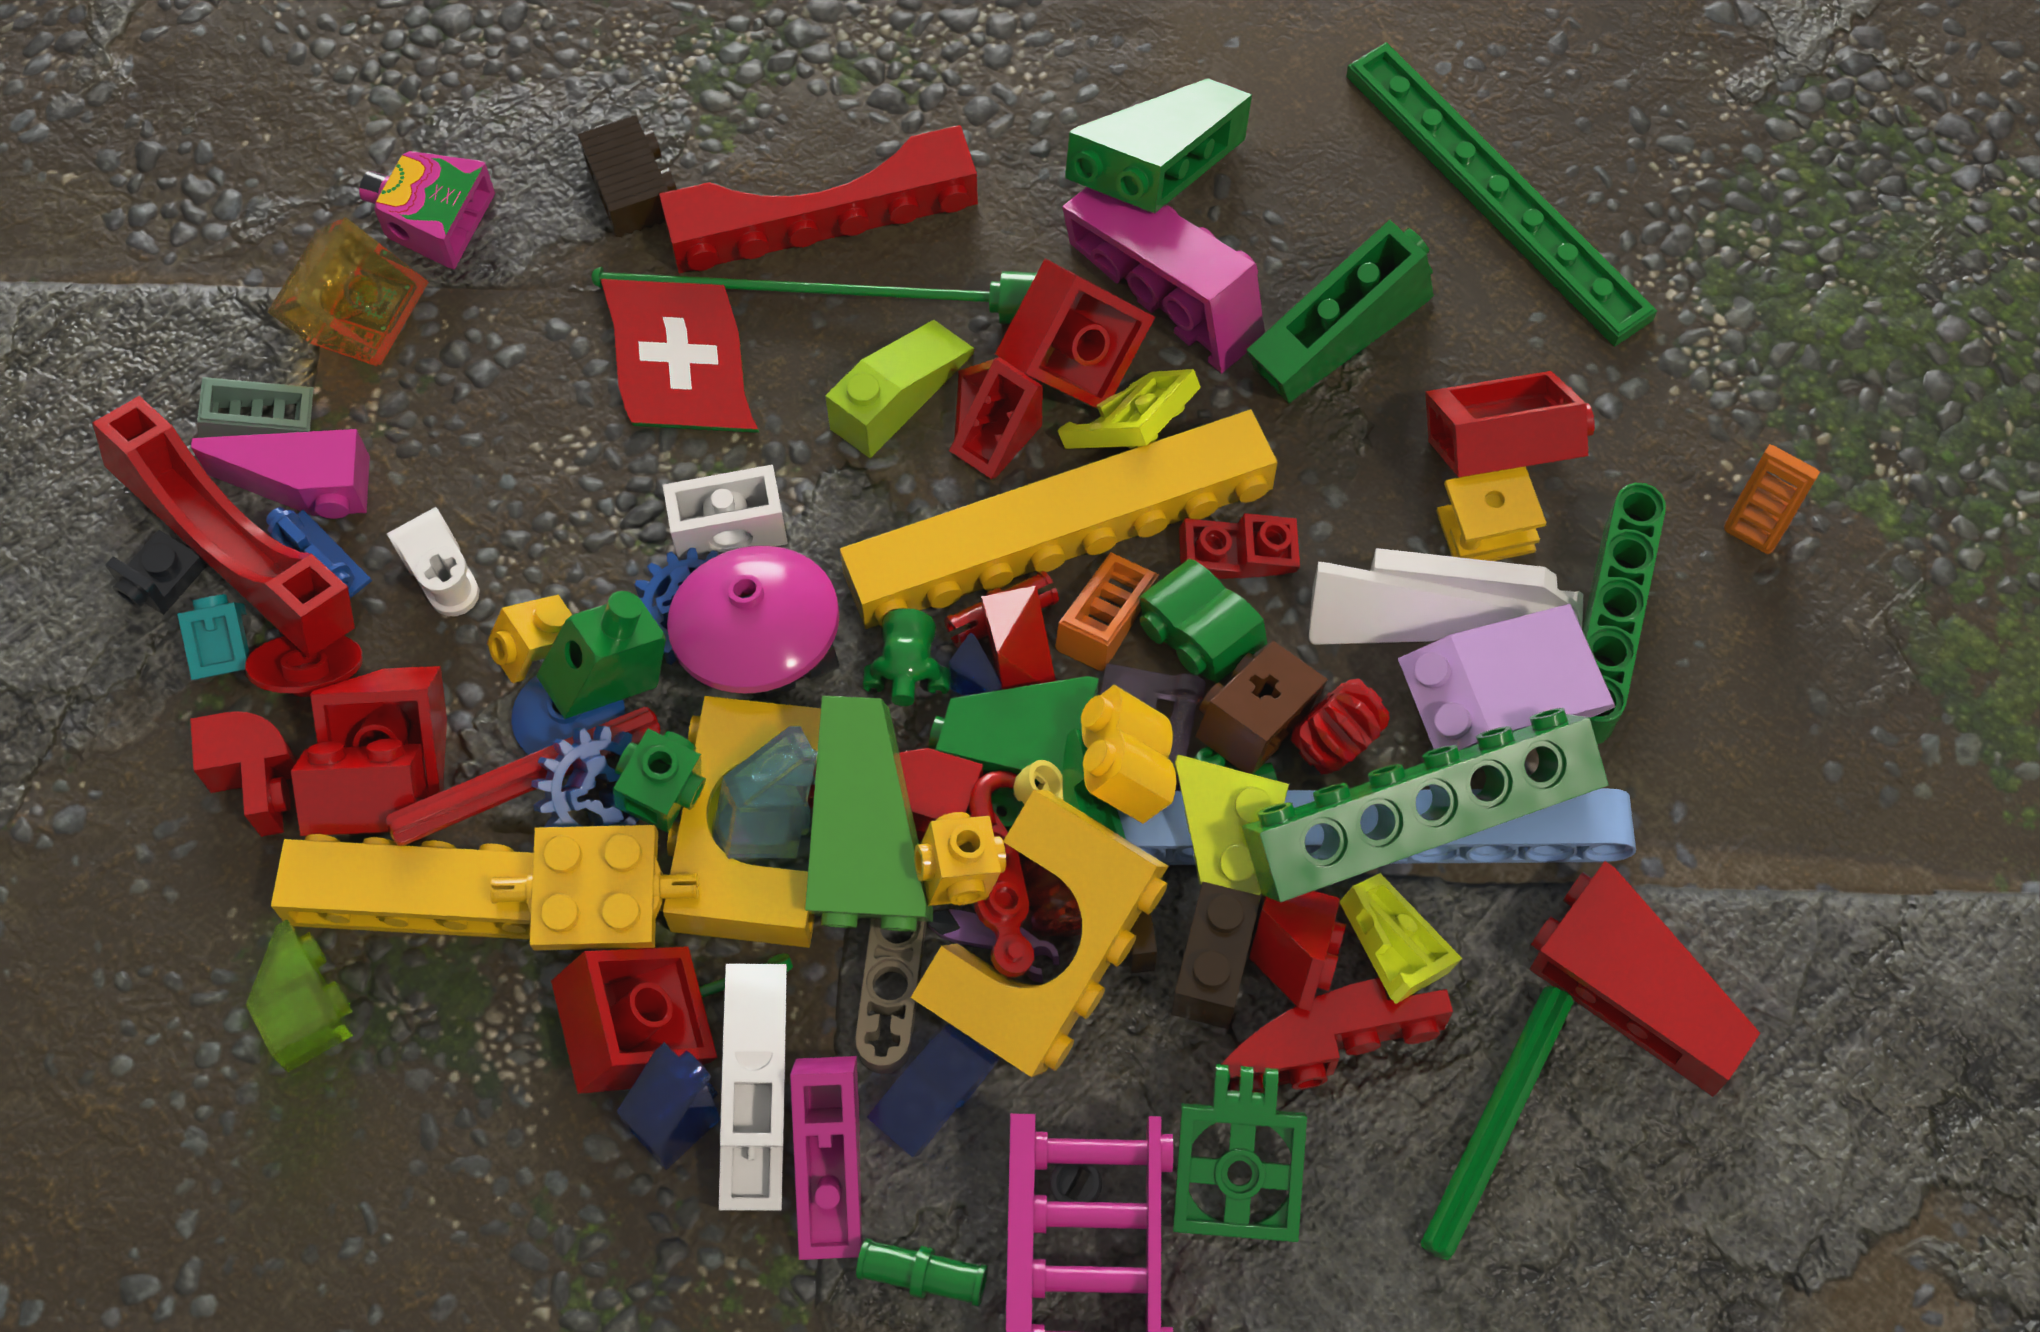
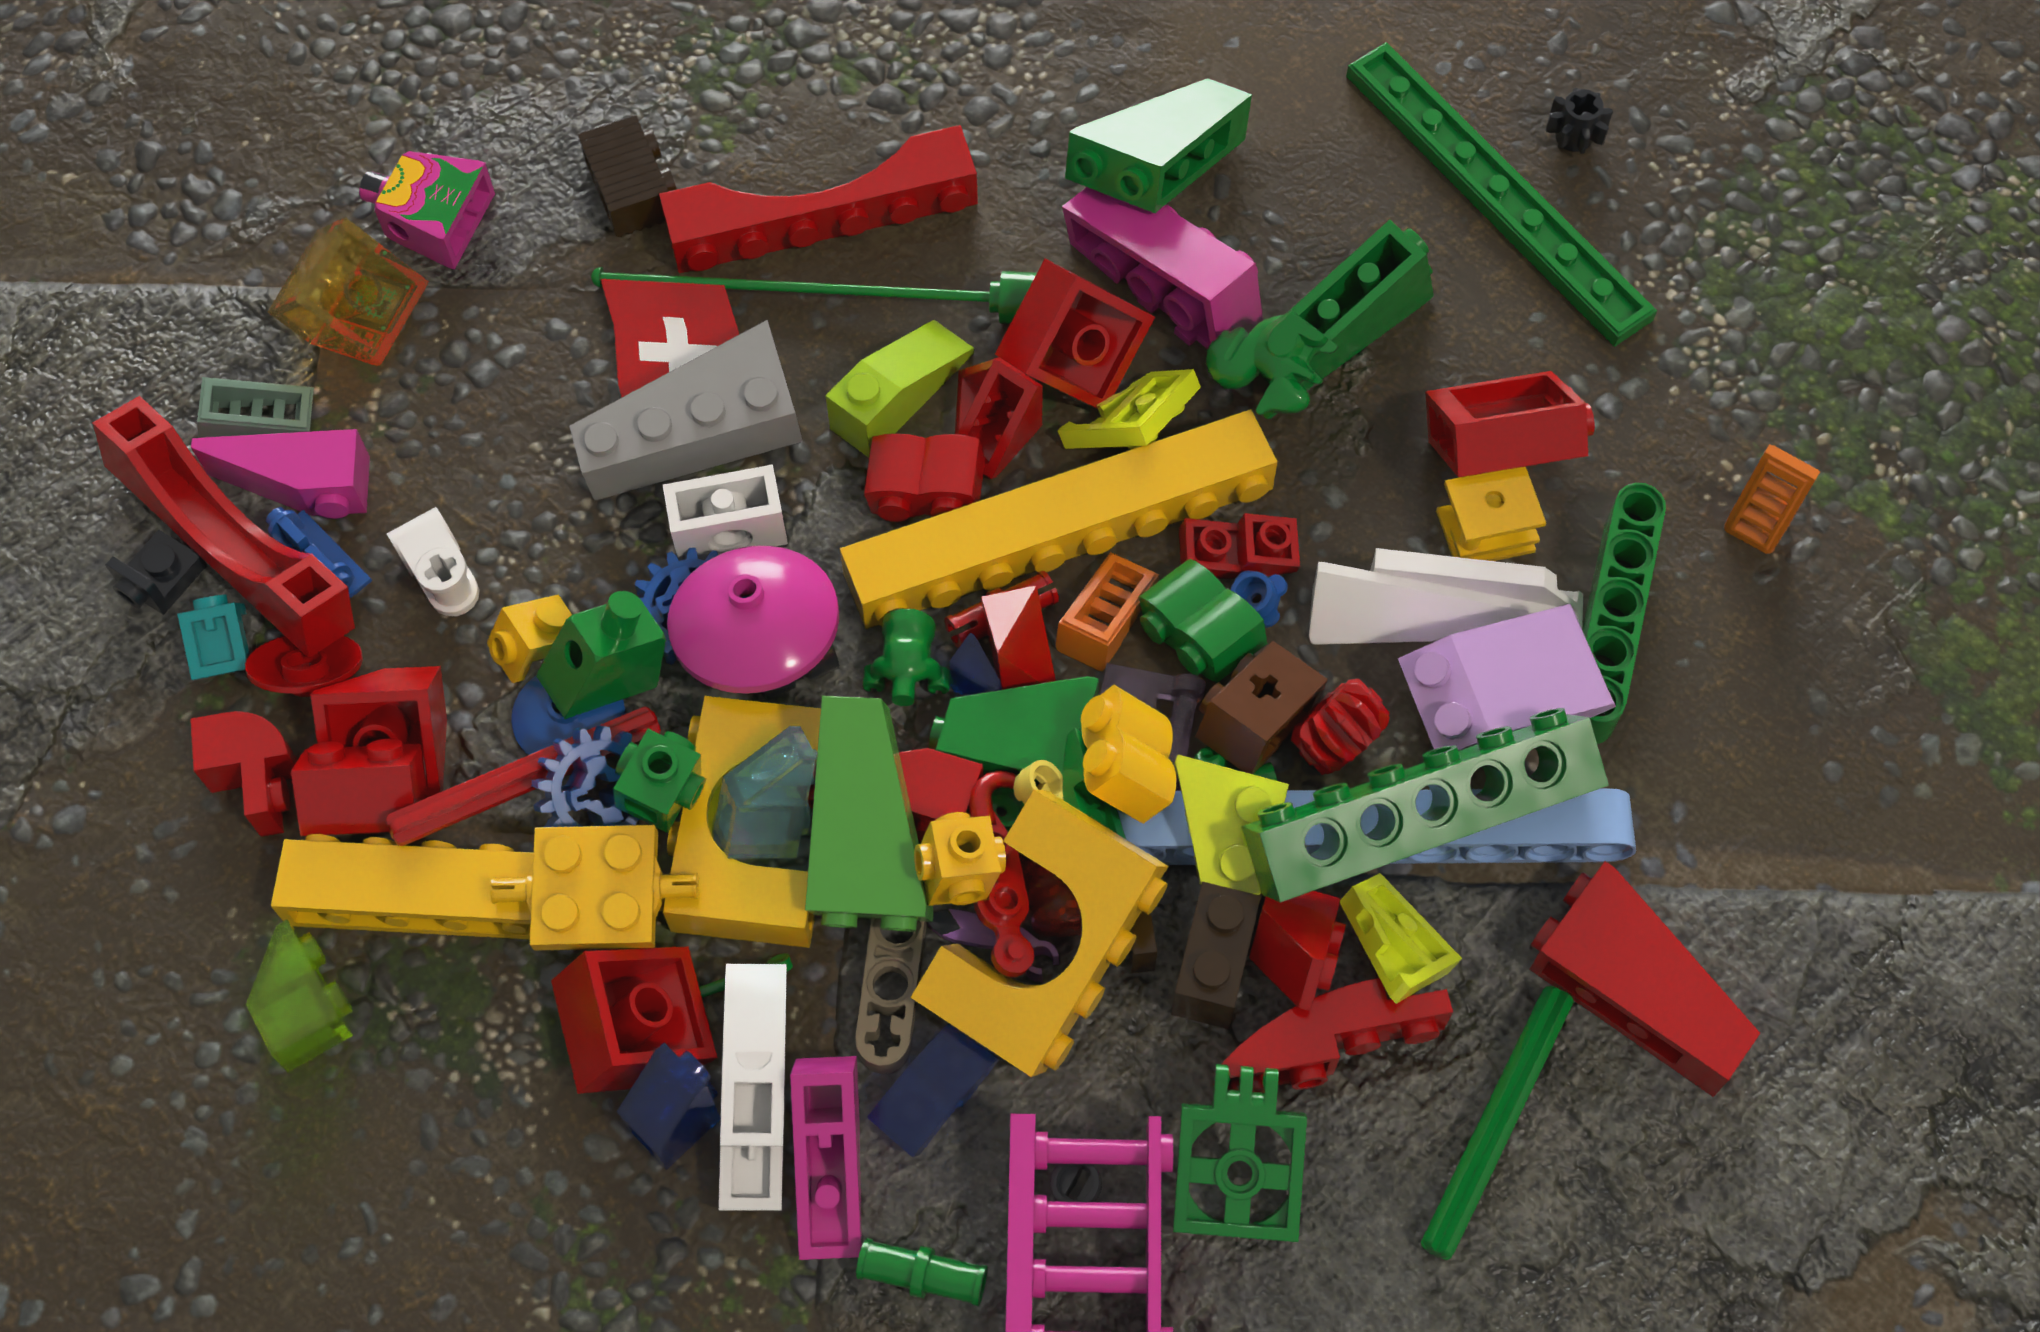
(690, 419): none -> light grey wedge
(922, 474): none -> red brick
(1254, 583): none -> blue plate
(1278, 350): none -> green animal
(1579, 120): none -> black gear

